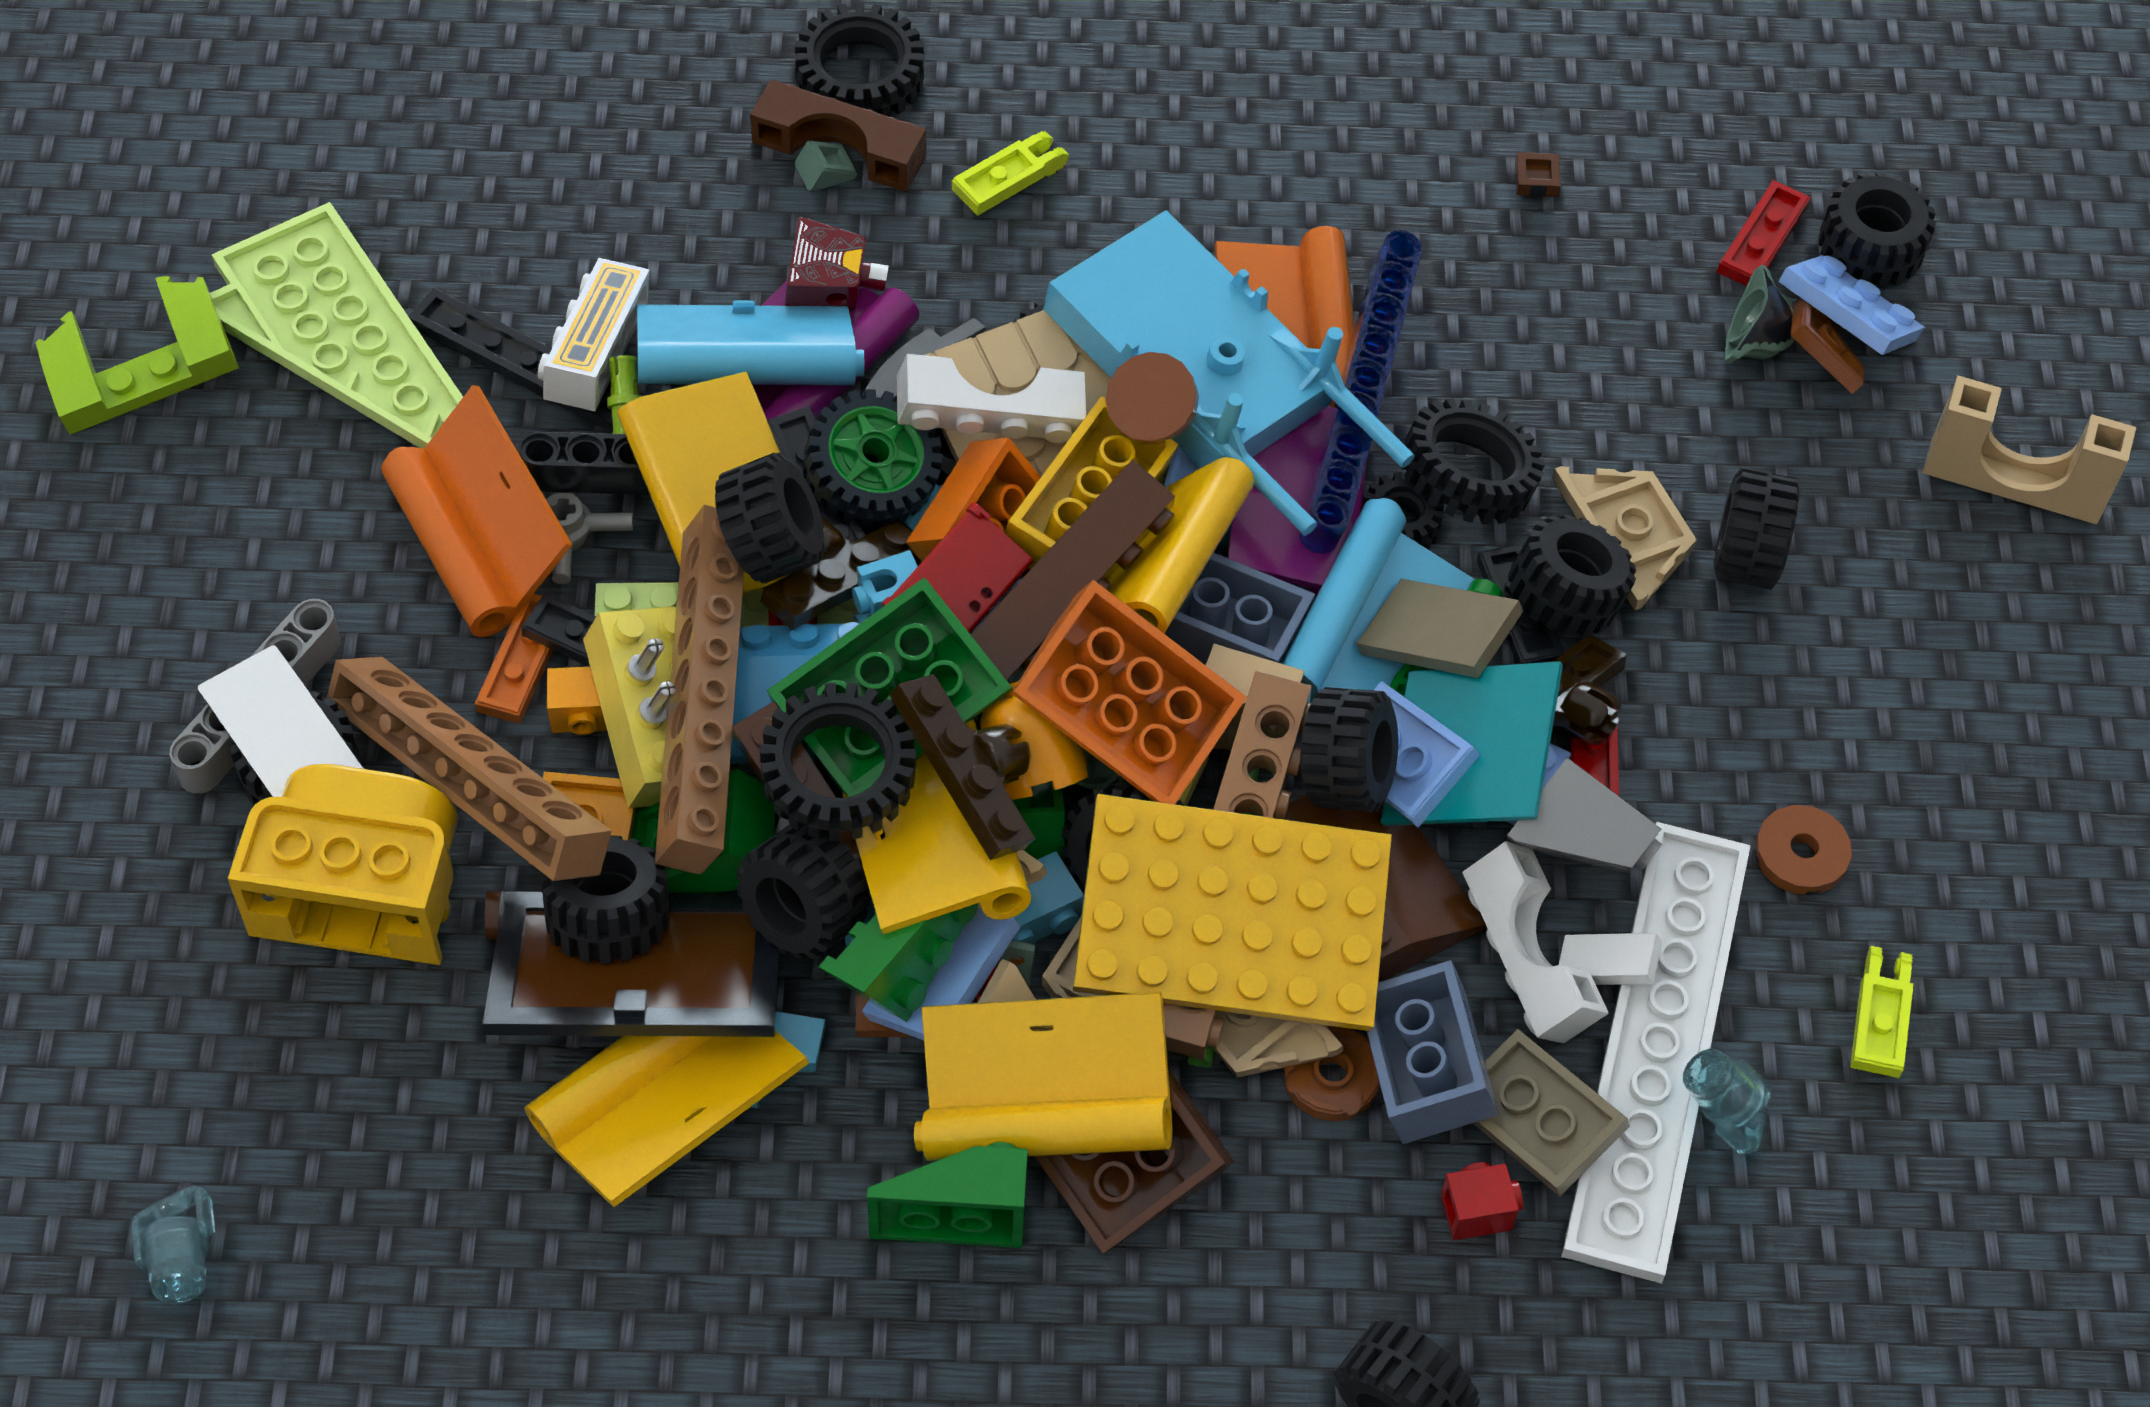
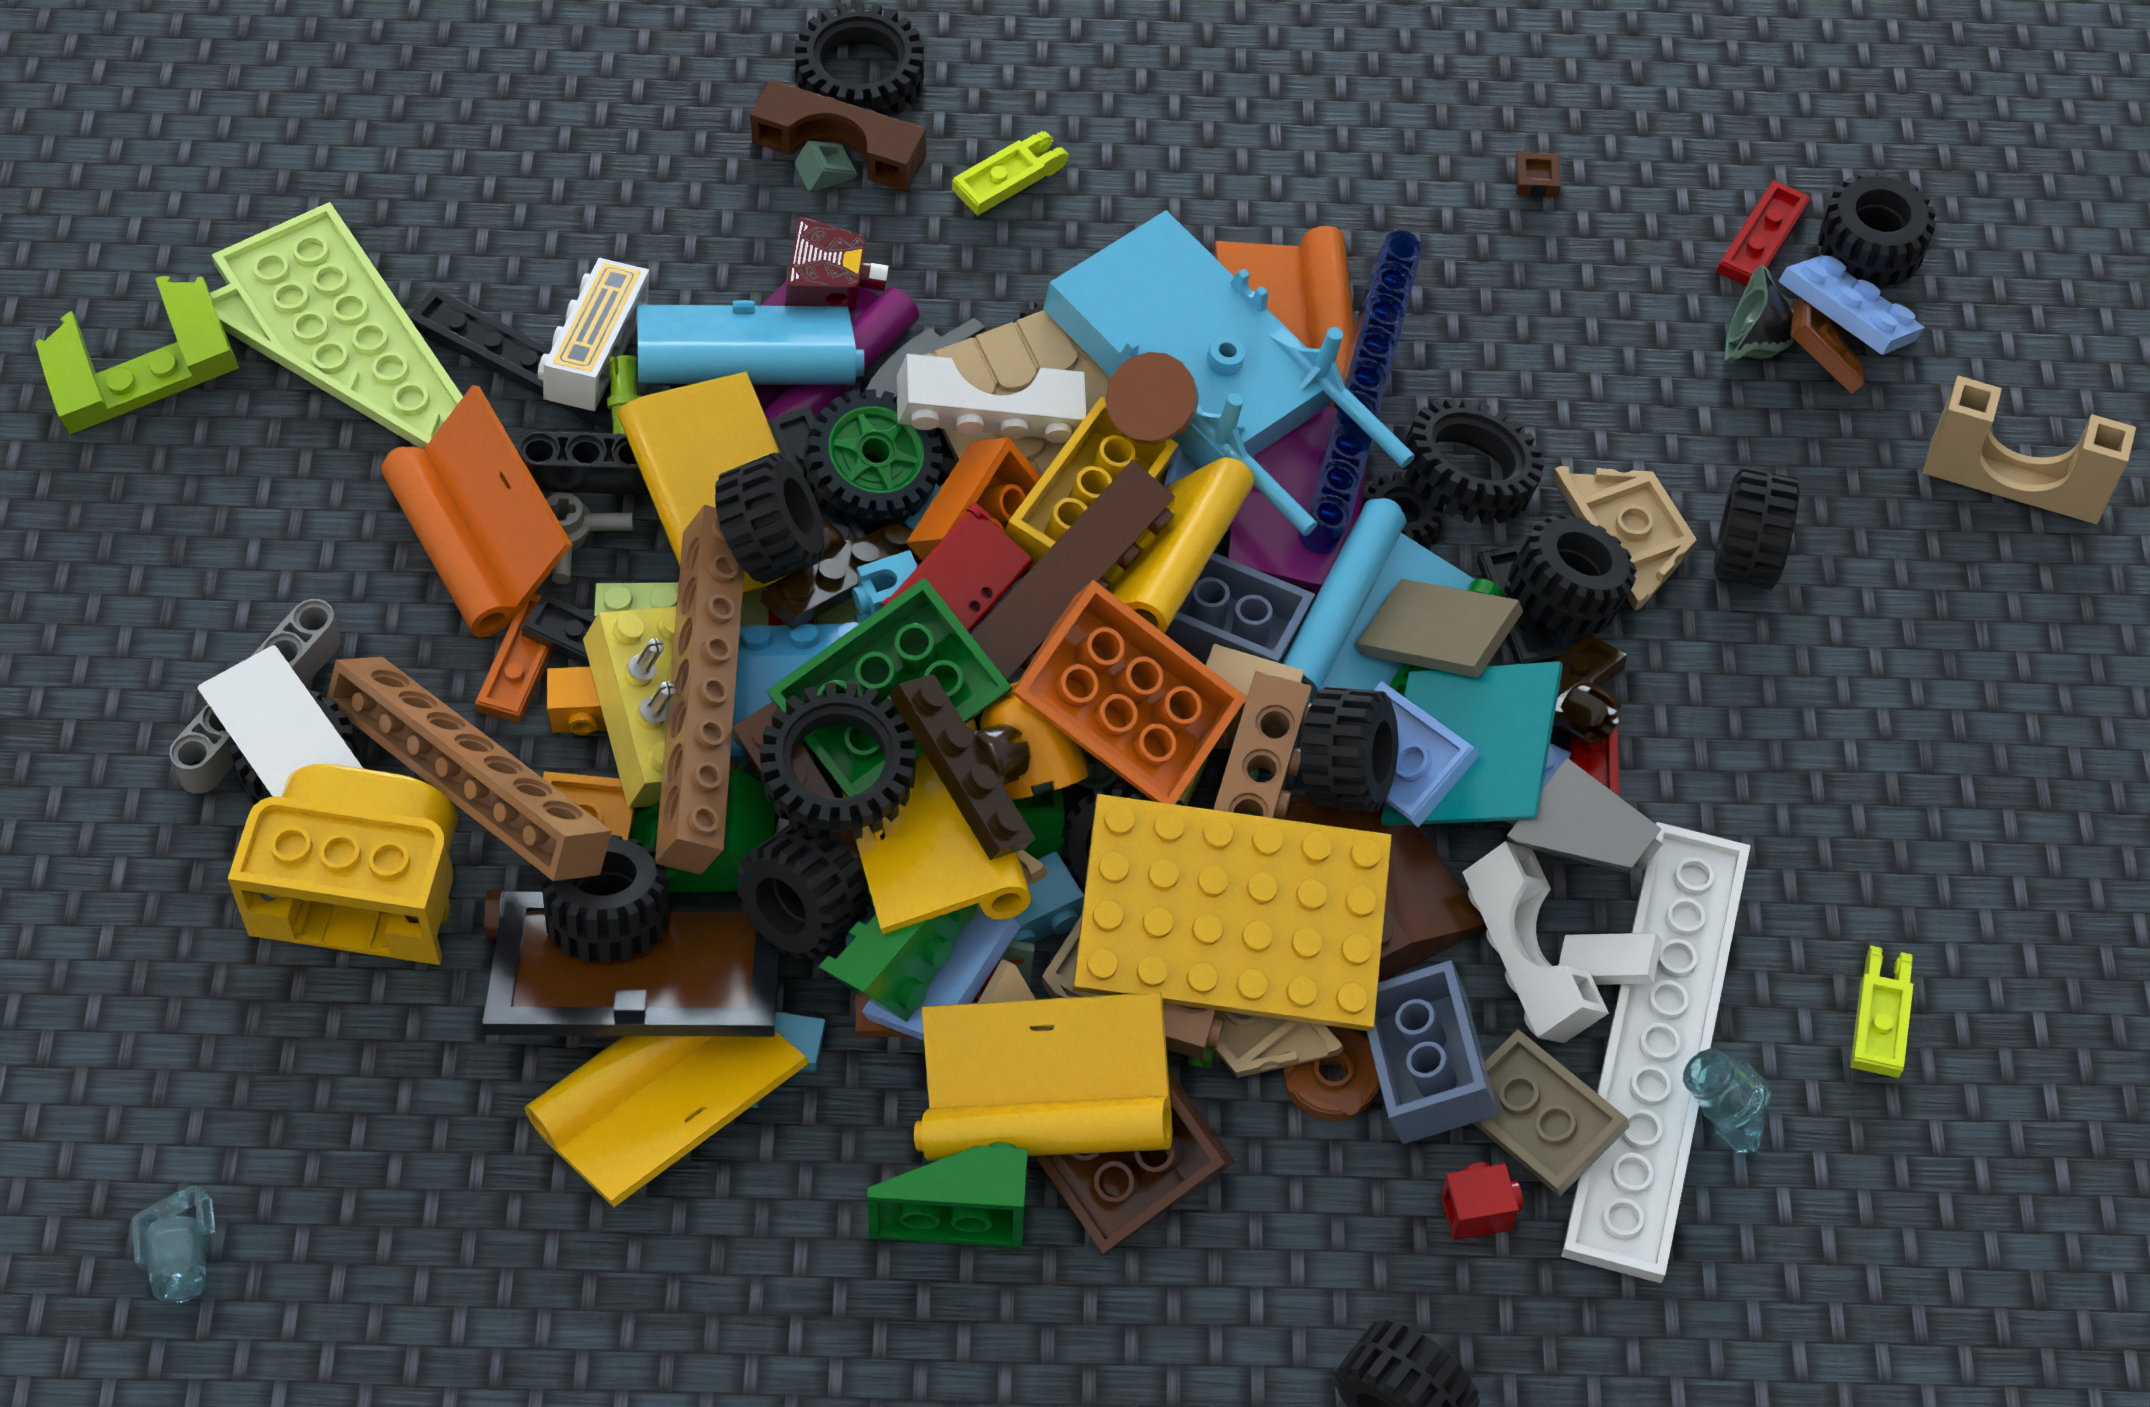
(1814, 829): dark orange tile -> none

